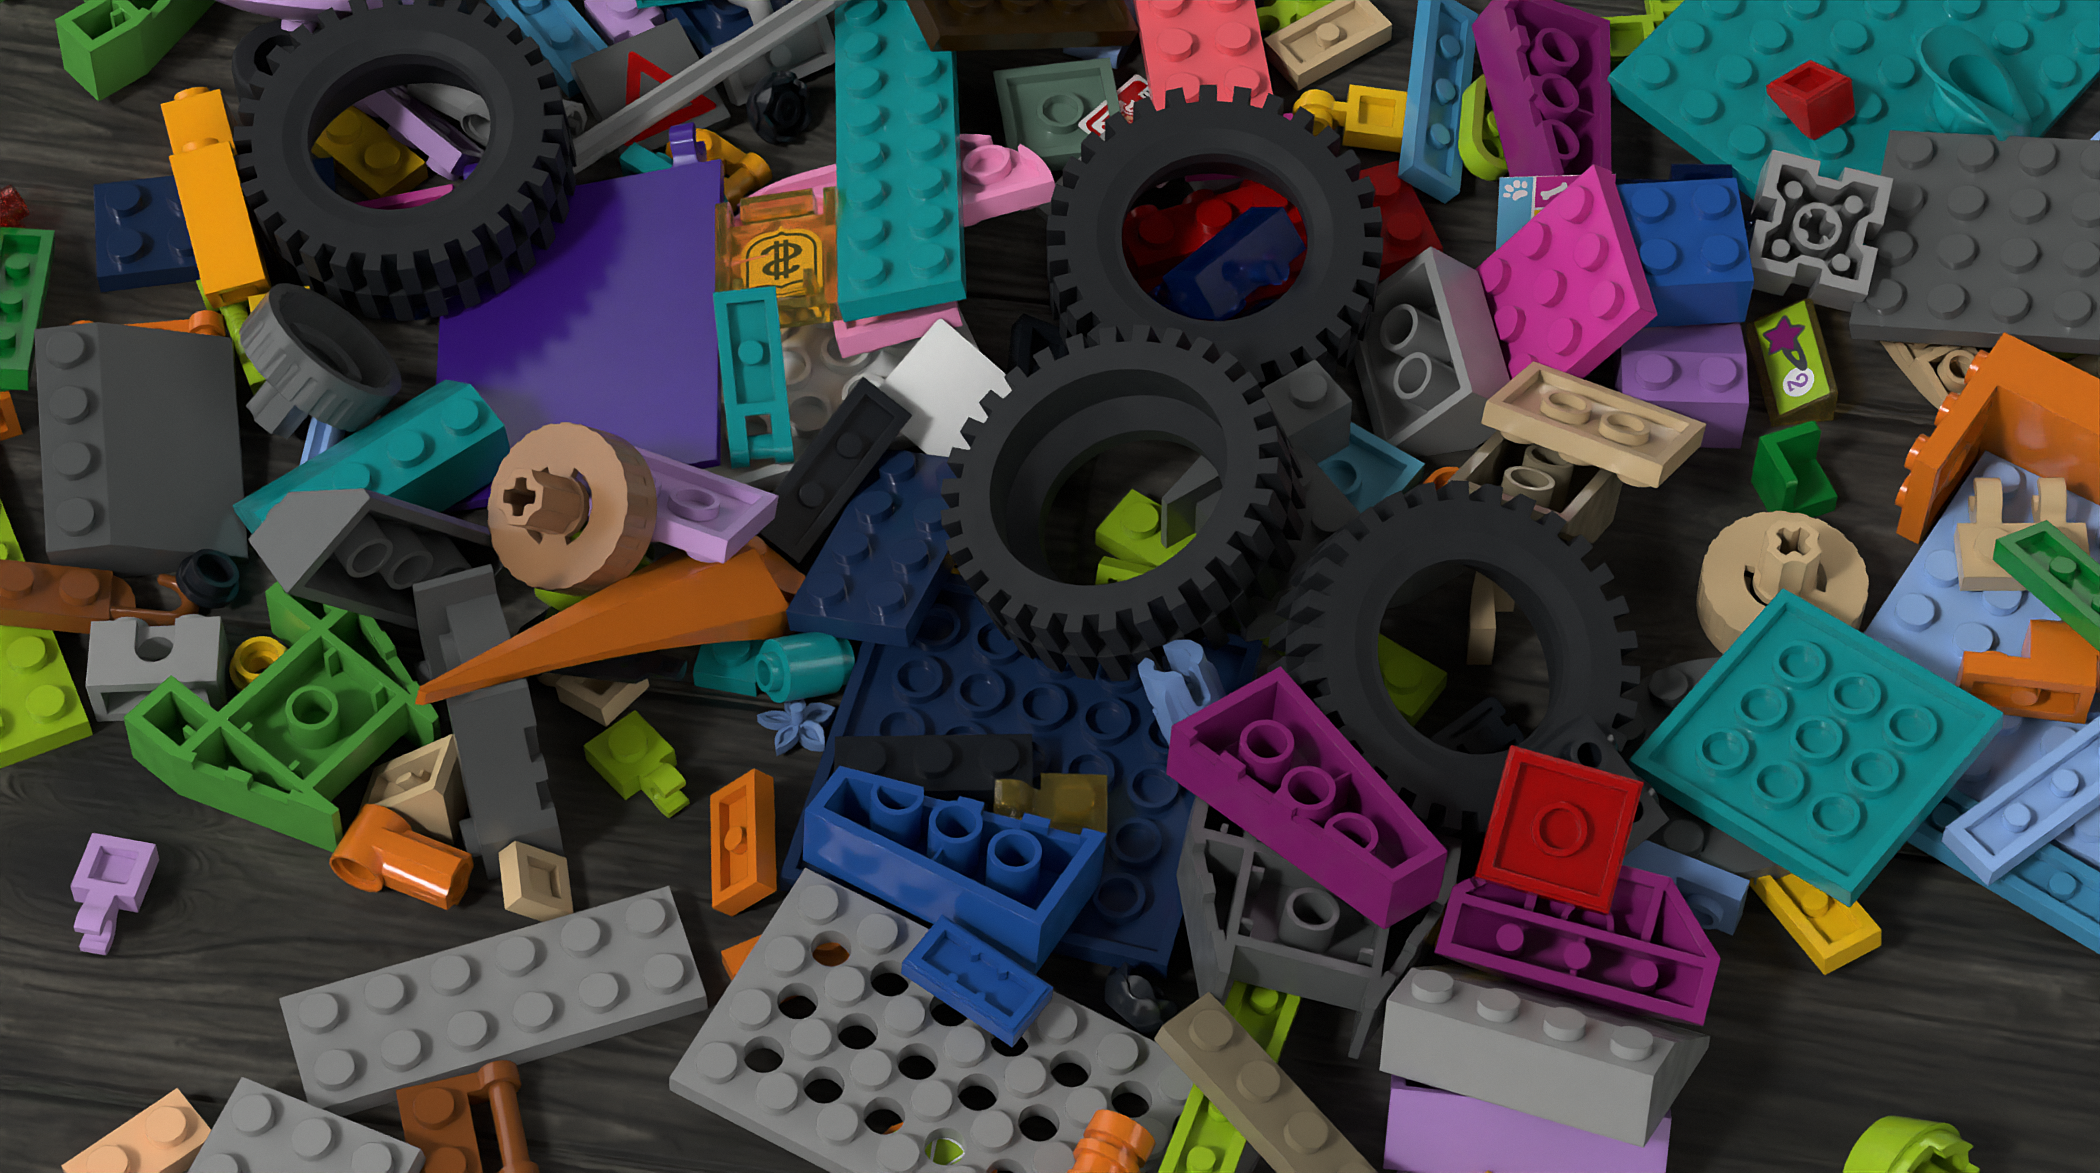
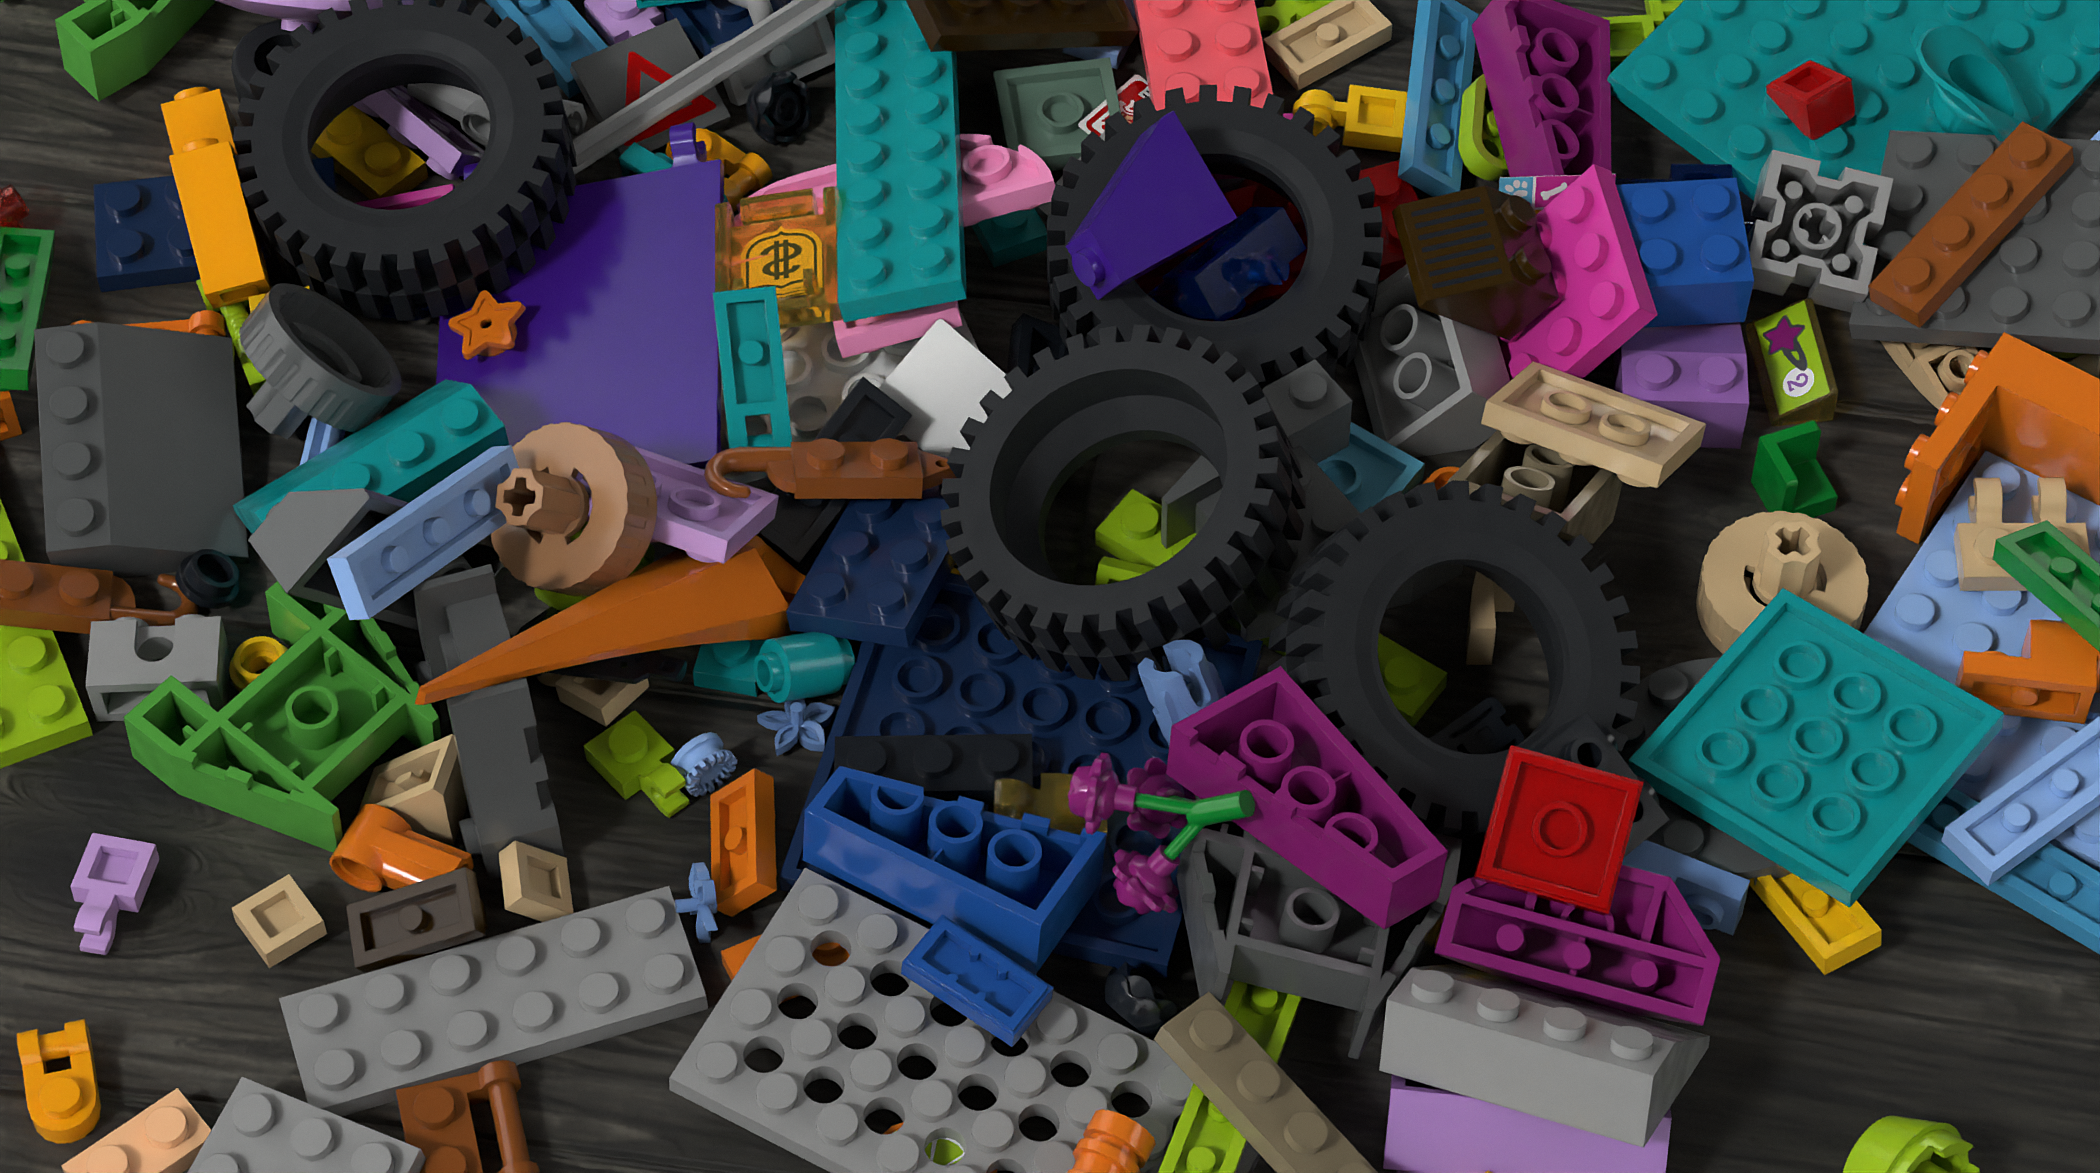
(62, 1102): none -> light orange plate
(279, 920): none -> tan plate
(416, 920): none -> dark brown plate
(422, 535): none -> light blue plate
(490, 340): none -> orange plate
(702, 901): none -> medium blue plant
(704, 763): none -> light blue bush
(833, 469): none -> dark orange plate
(1012, 236): none -> teal plate
(1149, 210): none -> dark purple slope
(1154, 806): none -> magenta plant
(1477, 259): none -> dark brown slope
(1971, 224): none -> dark orange plate

